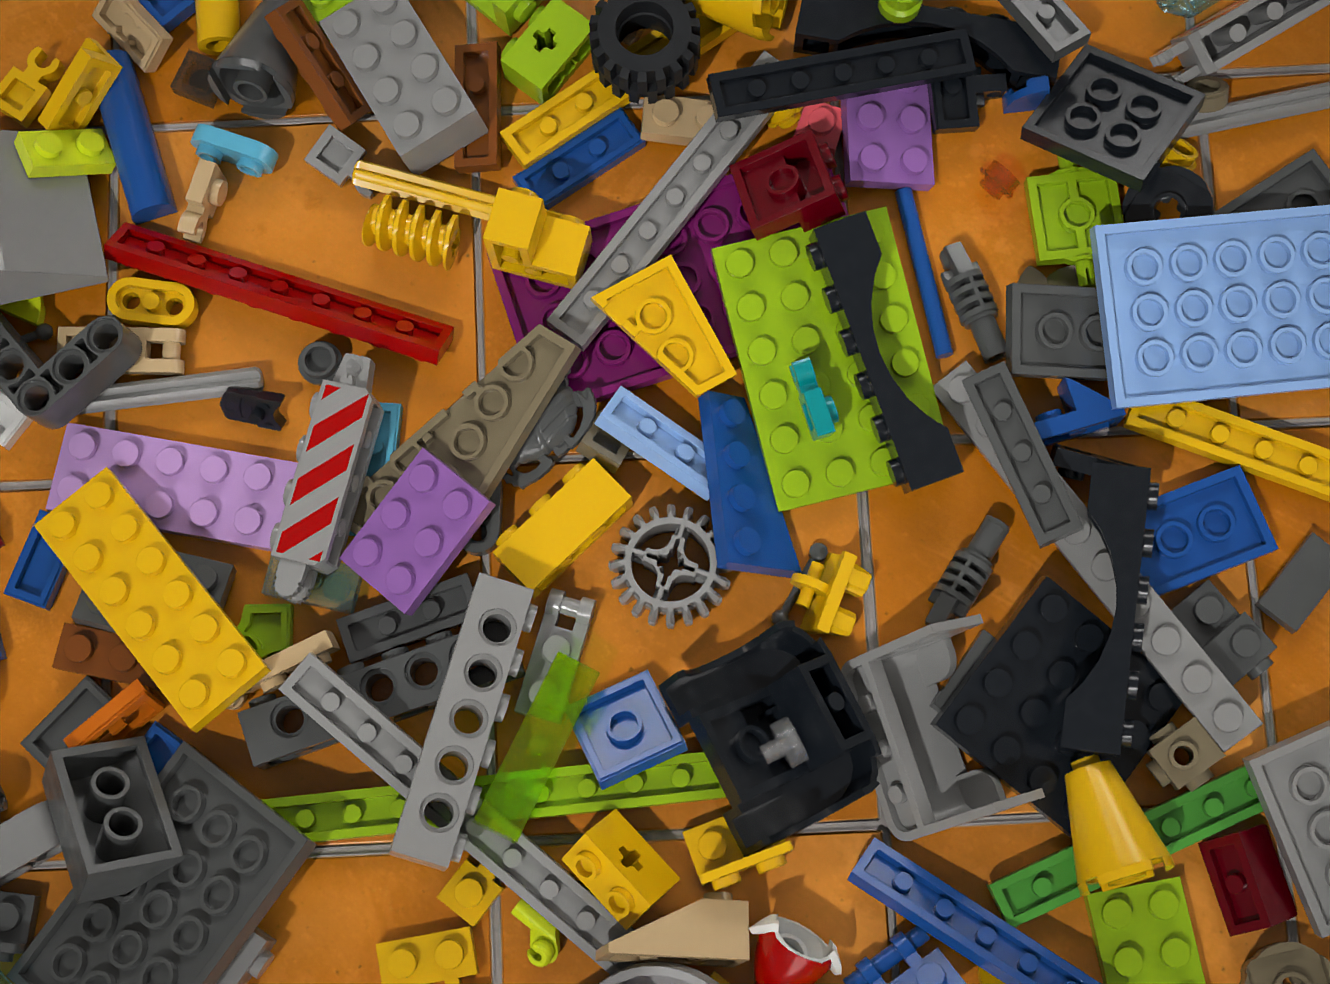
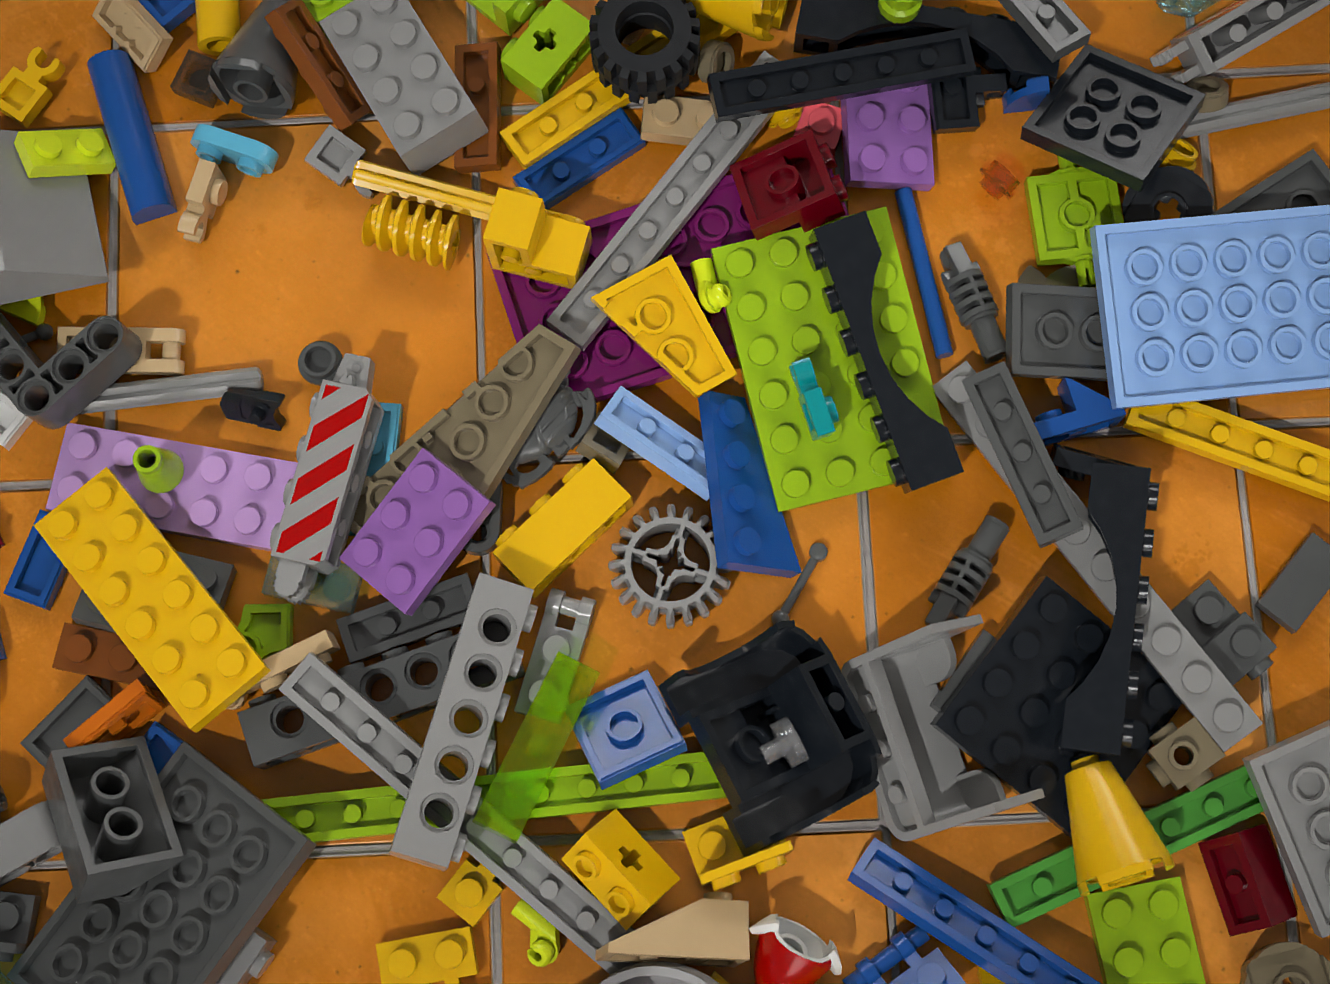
(81, 88): yellow panel -> none
(155, 303): yellow plate -> none
(158, 468): none -> lime cone
(279, 293): red plate -> none
(710, 292): none -> neon yellow arm
(714, 58): none -> dark tan tile
(823, 592): yellow hips -> none
(1205, 531): blue plate -> none

